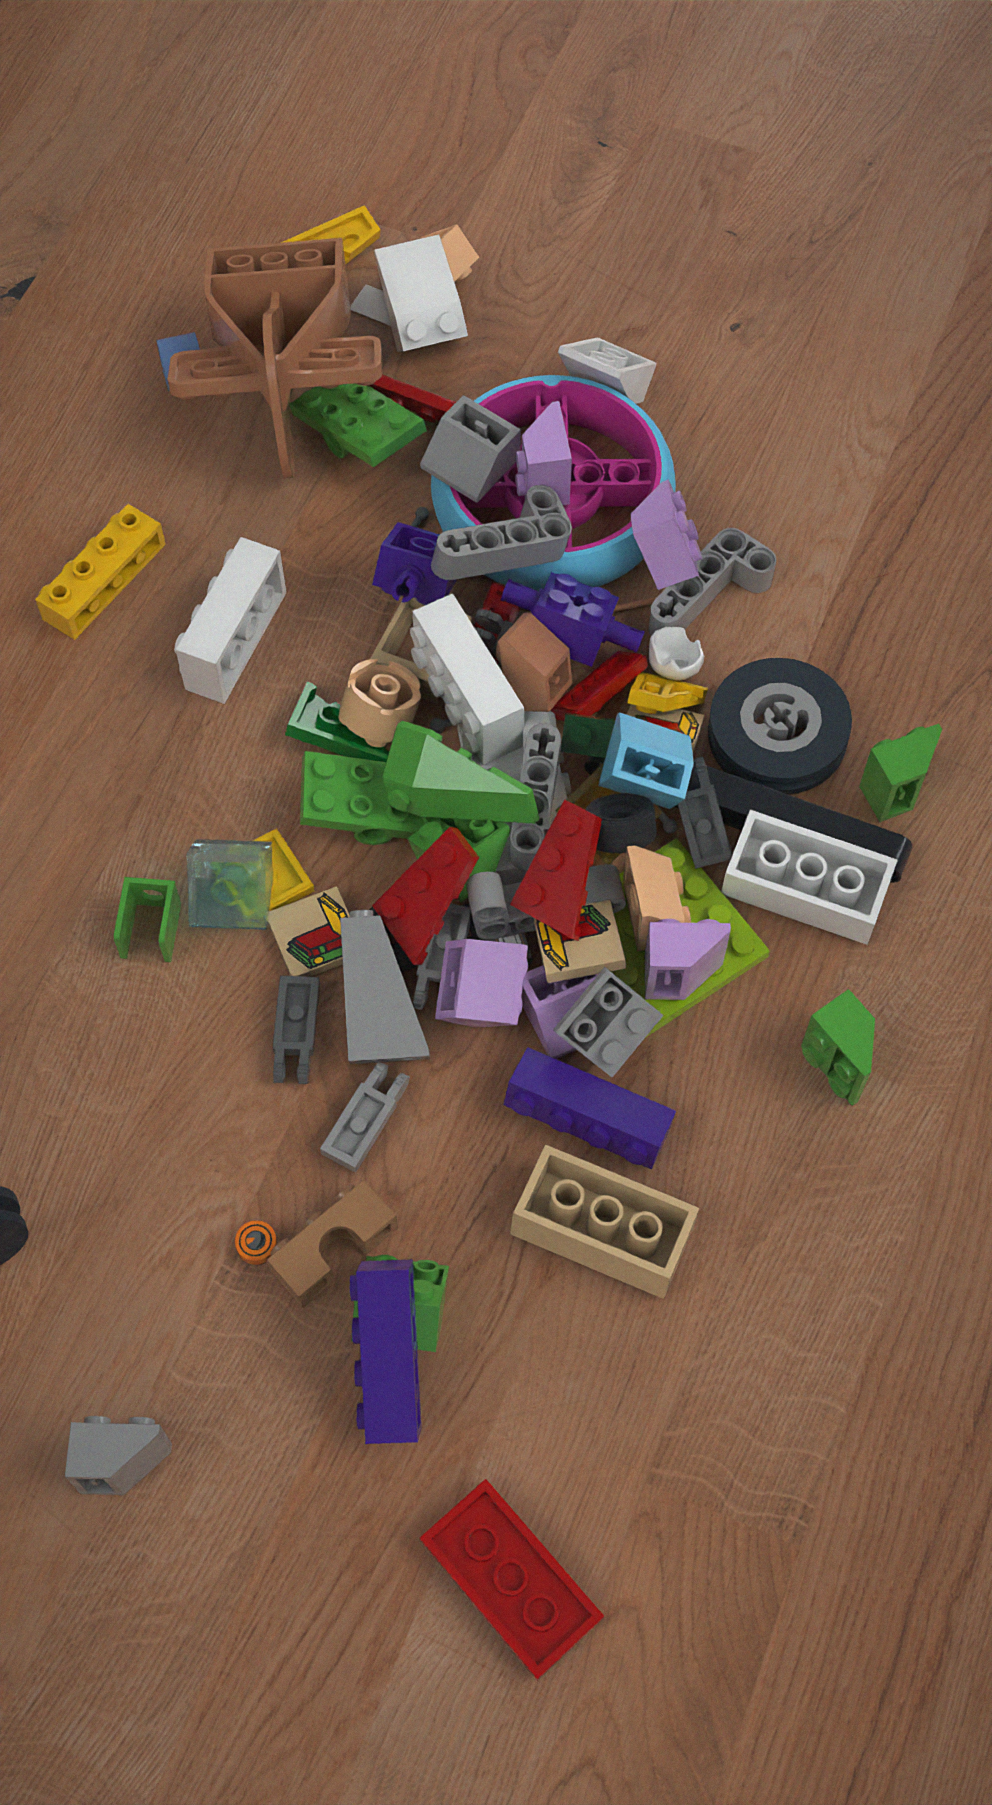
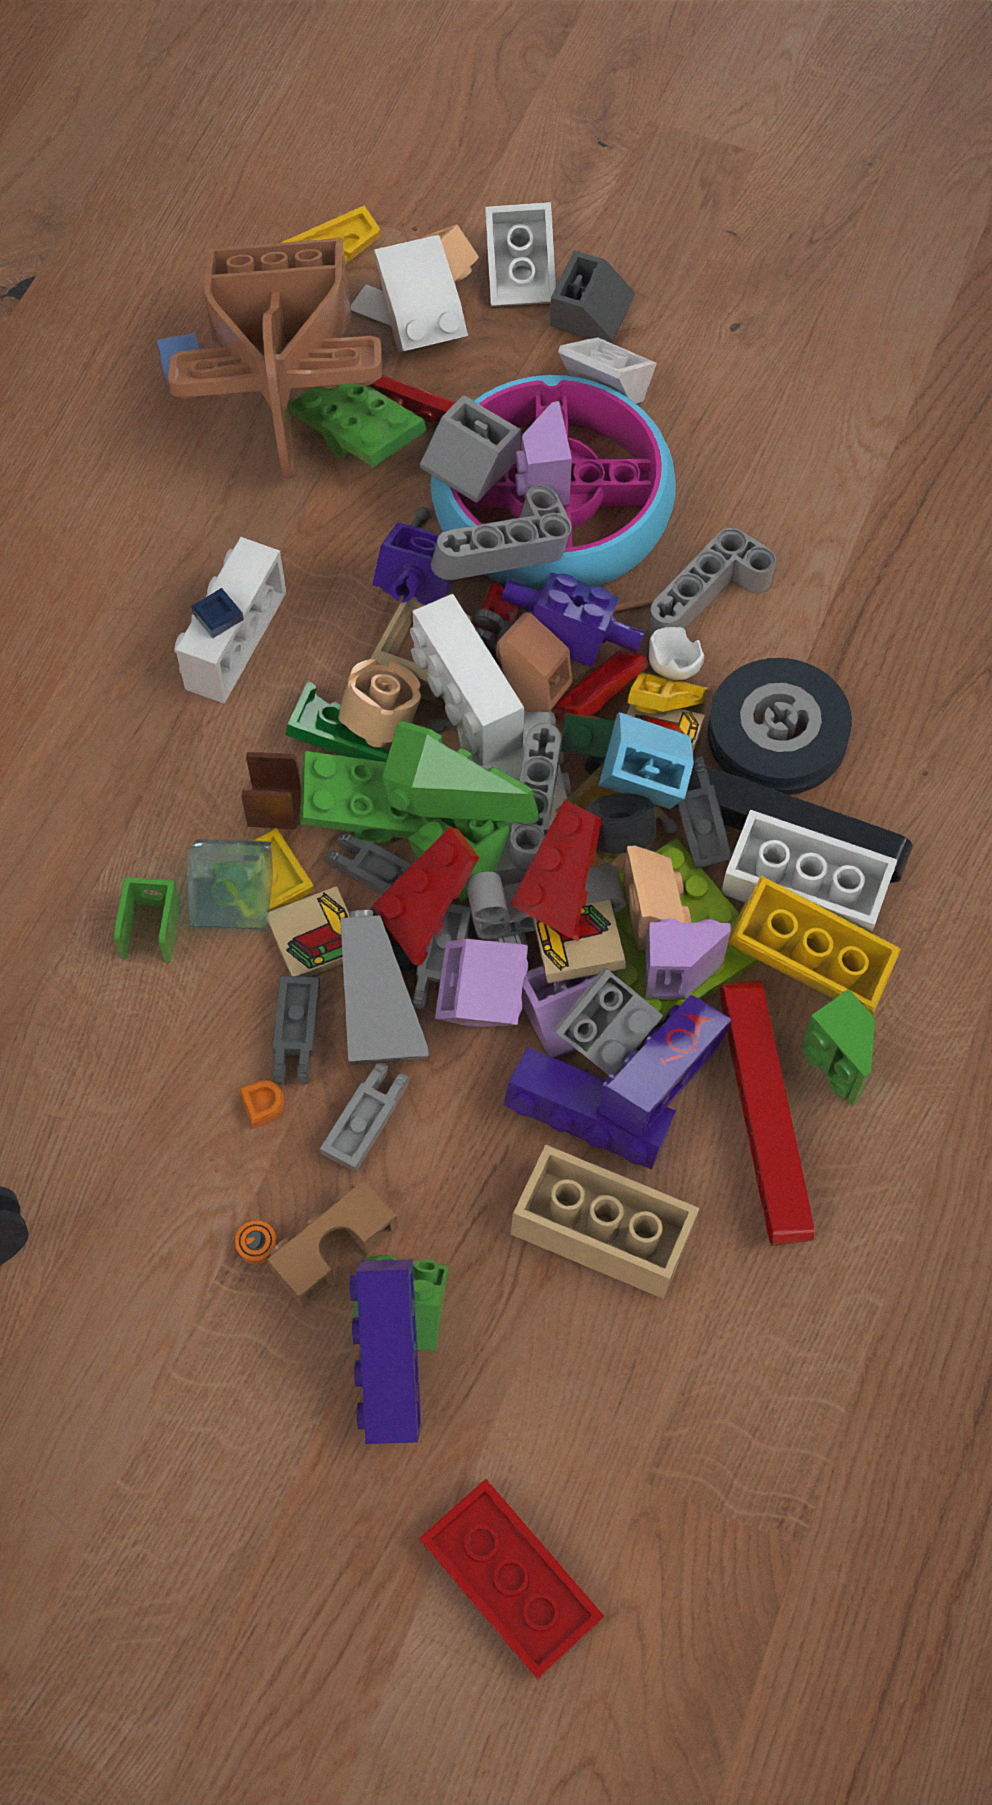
(100, 571): yellow brick -> none
(113, 1456): light grey slope -> none
(217, 613): none -> dark blue tile
(262, 1102): none -> orange tile
(274, 790): none -> copper piece
(370, 867): none -> dark grey hinge
(520, 254): none -> white slope
(590, 298): none -> dark grey slope
(663, 1065): none -> dark purple brick
(666, 536): lavender slope -> none
(766, 1114): none -> red beam
(813, 944): none -> yellow brick
(898, 771): bright green slope -> none

